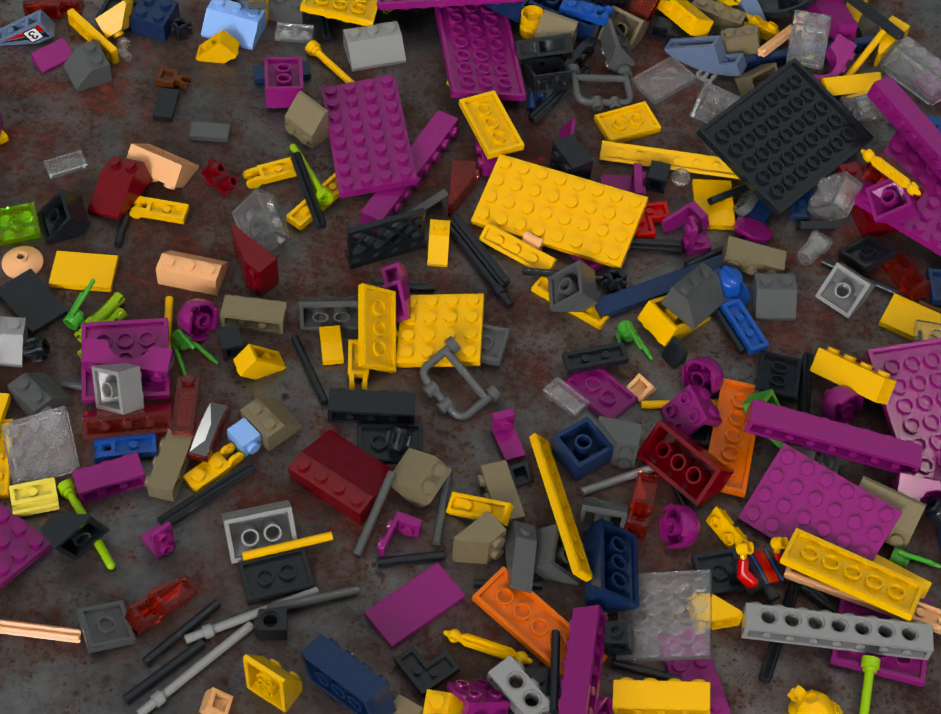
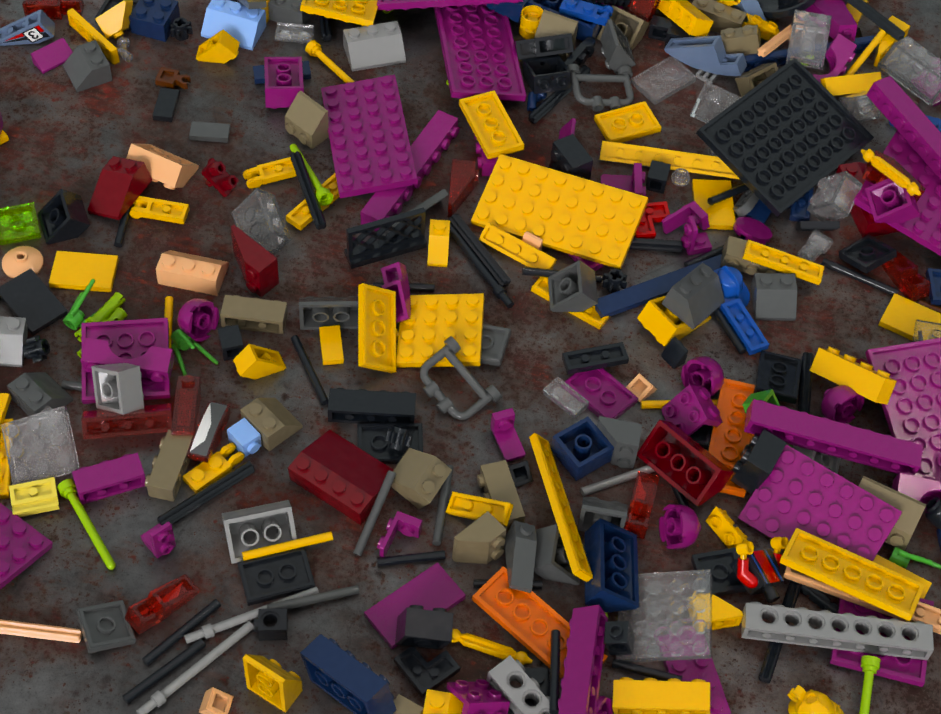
(65, 164): clear tile -> none
(73, 533): black slope -> none
(143, 444): blue plate -> none
(354, 370): yellow hinge -> none
(424, 627): none -> black brick
(628, 333): bright green plant -> none
(757, 460): none -> black brick
(783, 262): none -> yellow tile
(845, 290): light grey slope -> none

